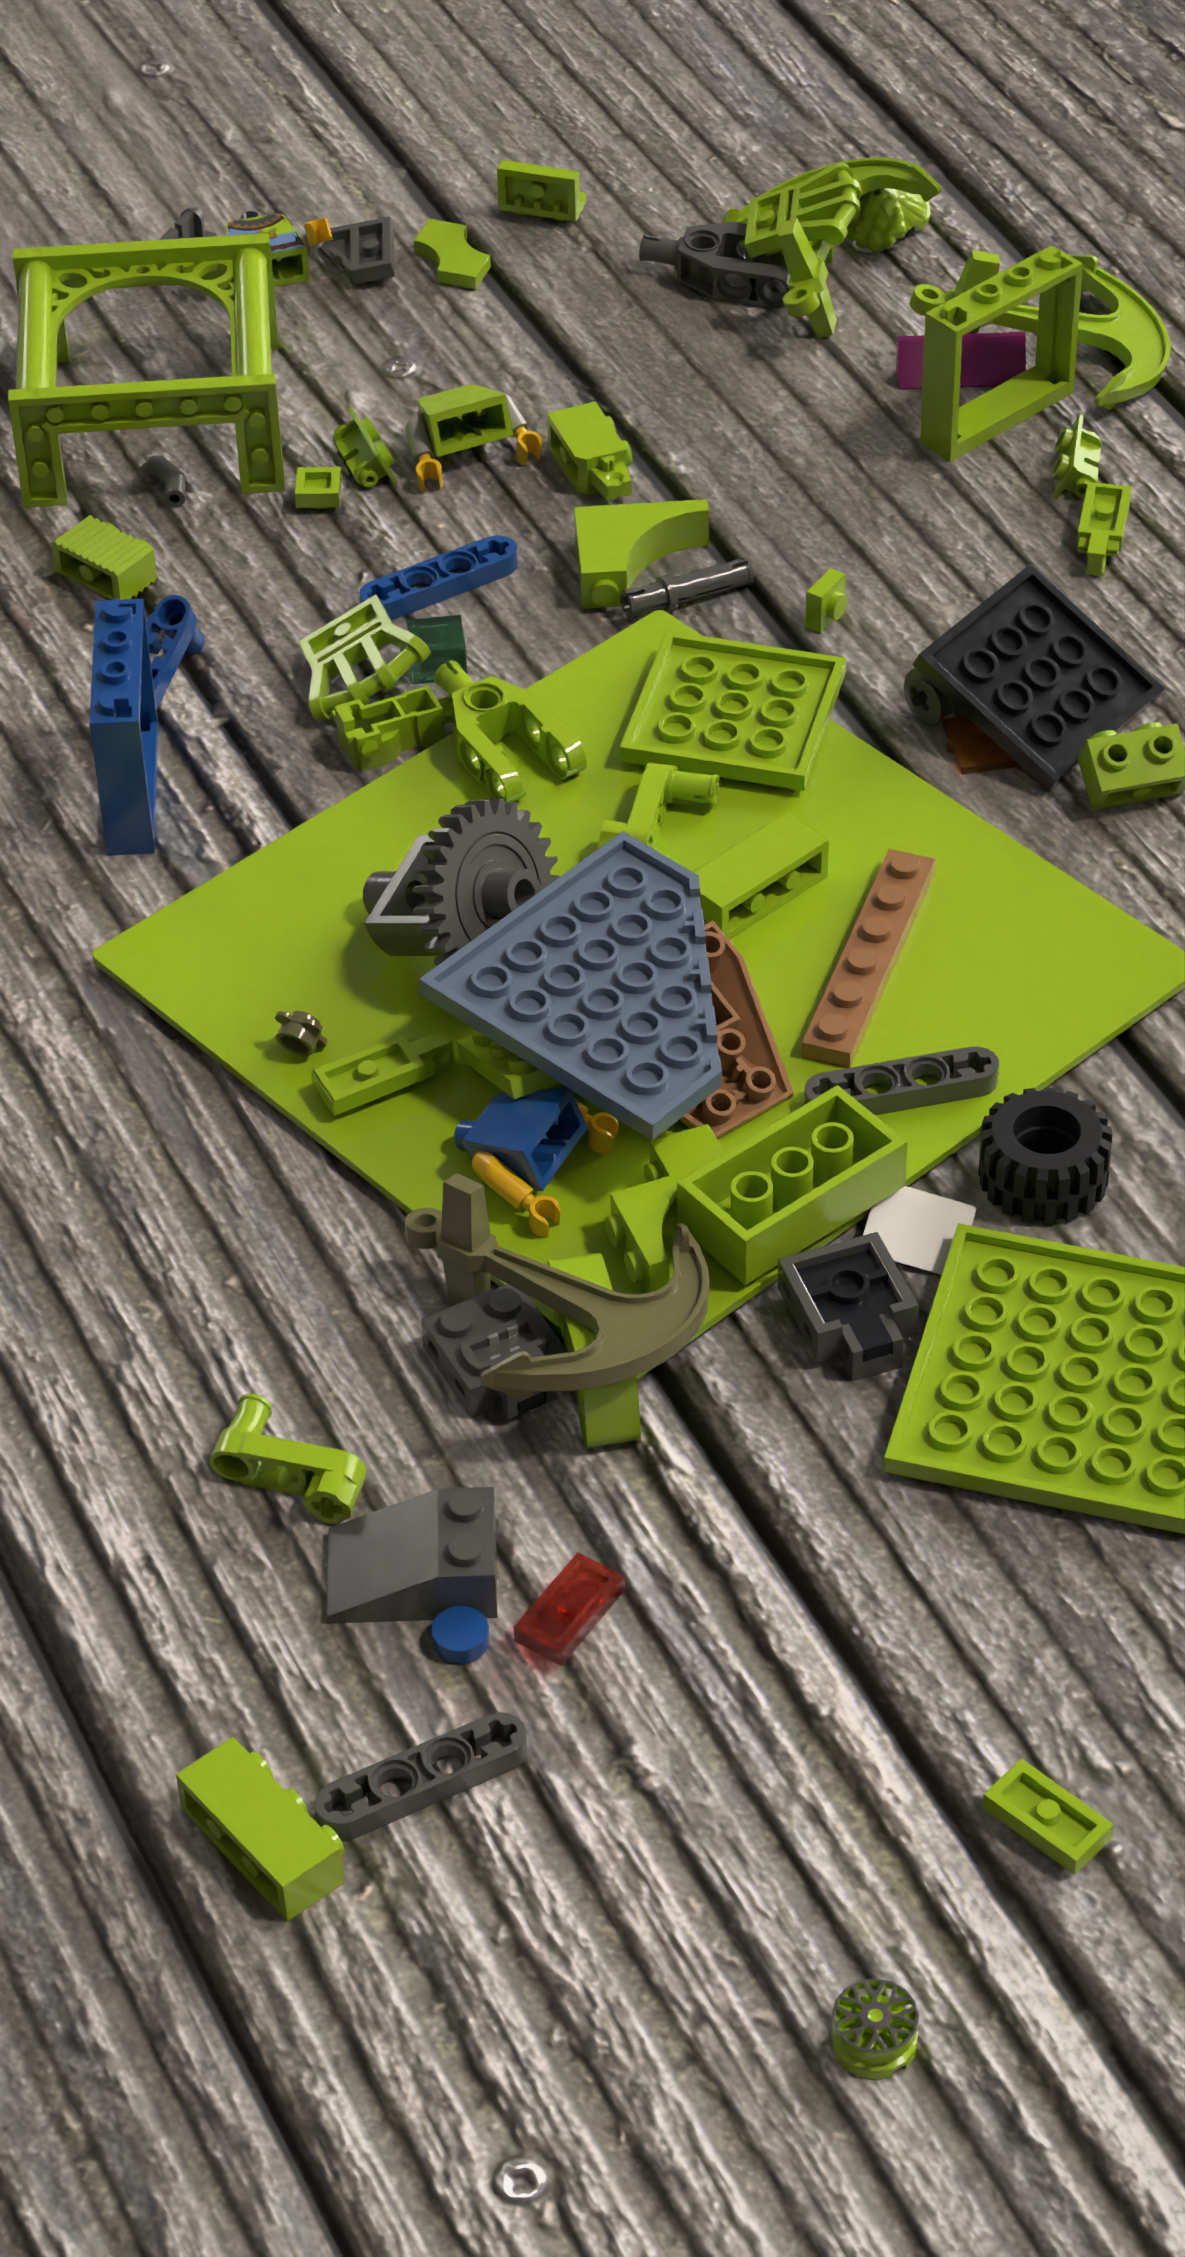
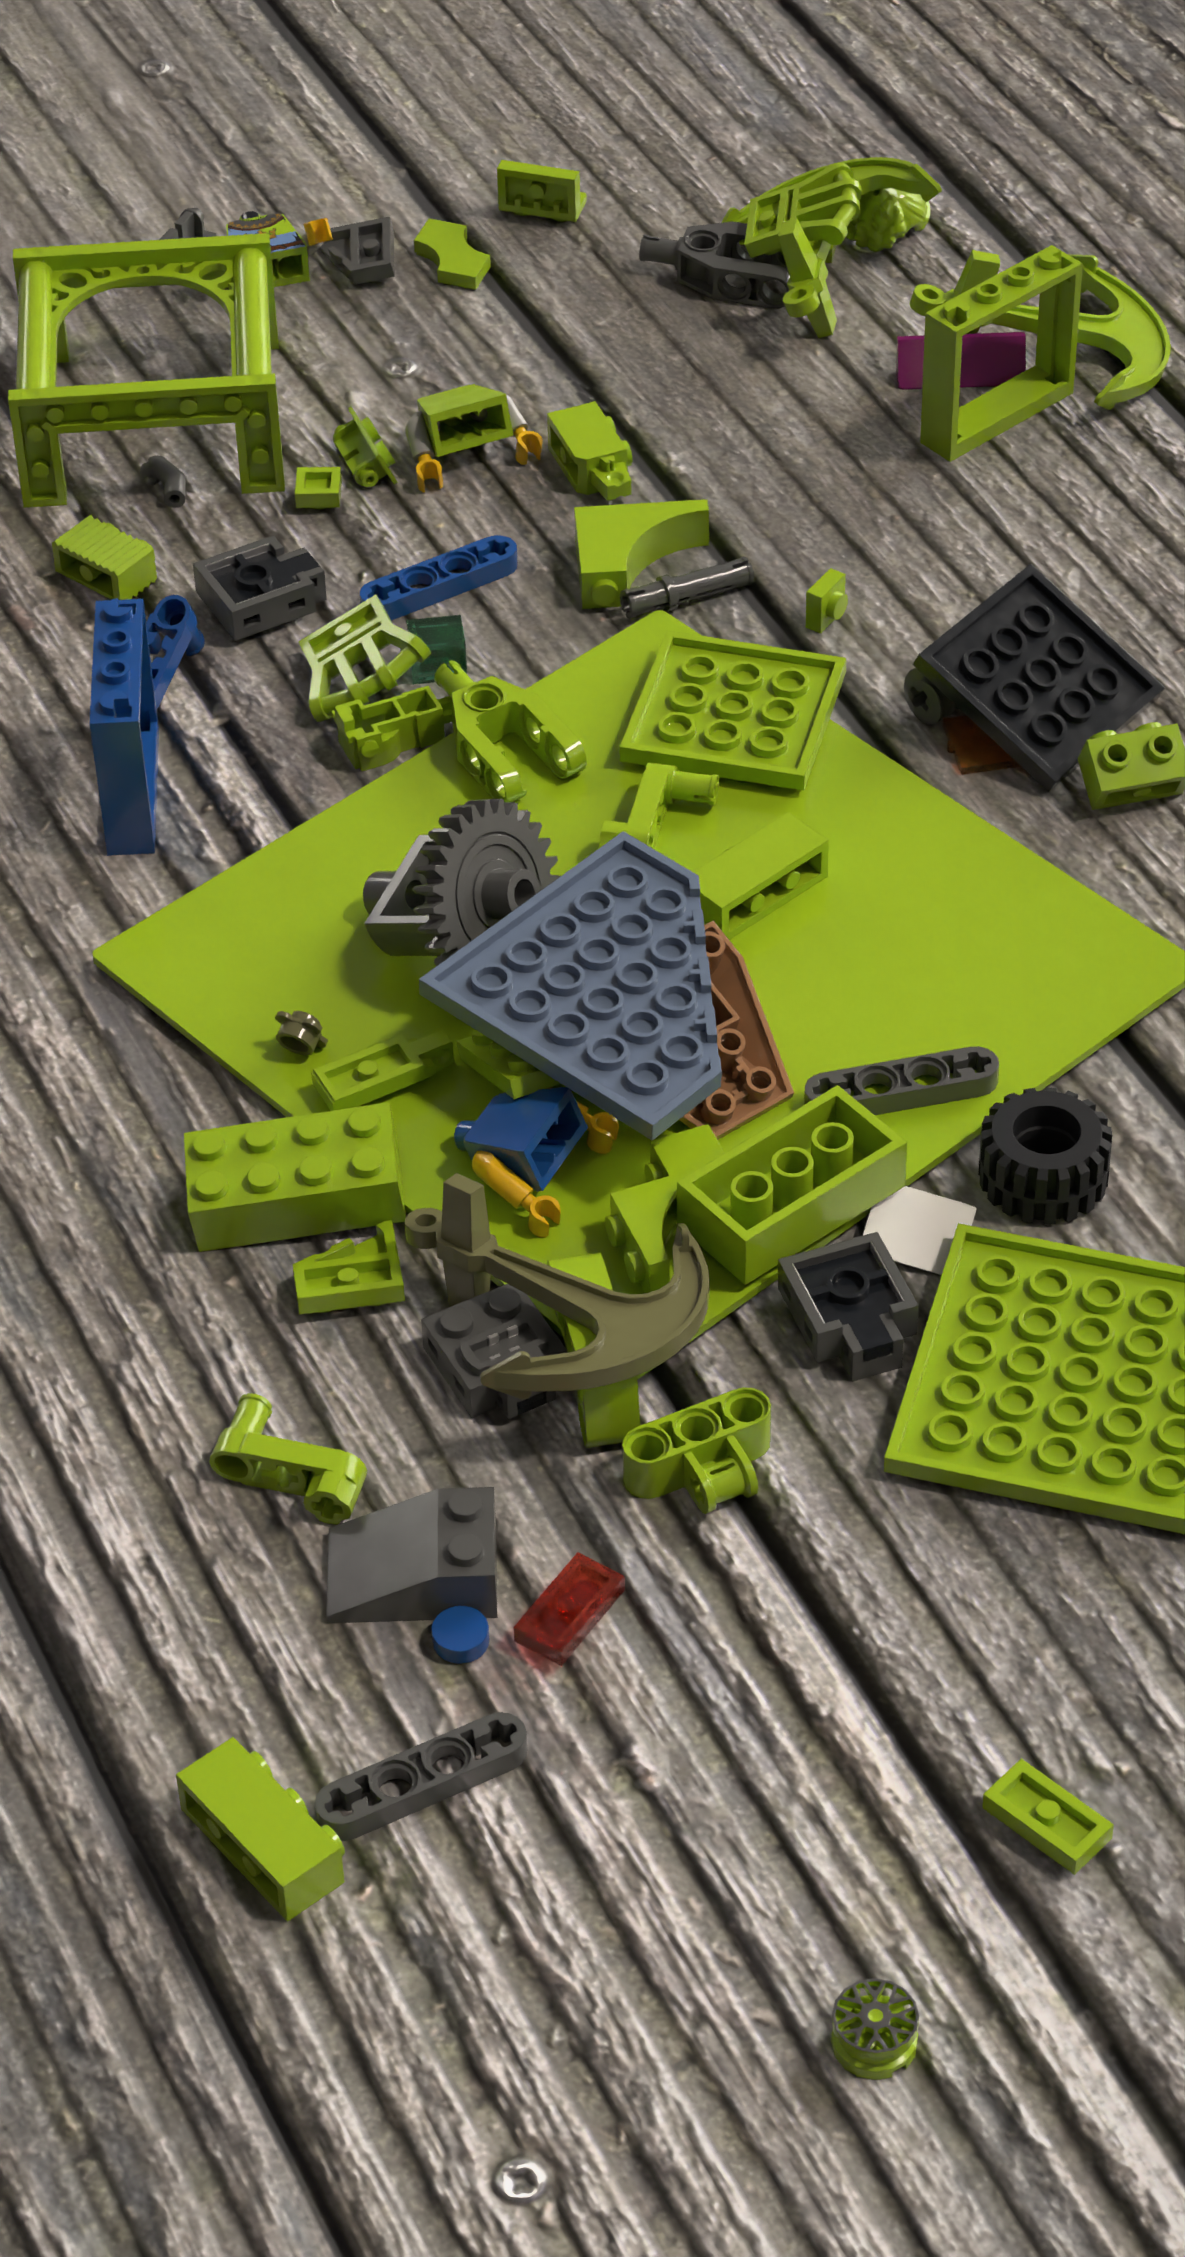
(259, 586): none -> dark grey piece
(293, 1177): none -> lime brick
(351, 1274): none -> lime wing
(701, 1449): none -> lime beam
(868, 958): medium nougat plate -> none
(1077, 459): lime hinge -> none
(1103, 524): lime hinge -> none

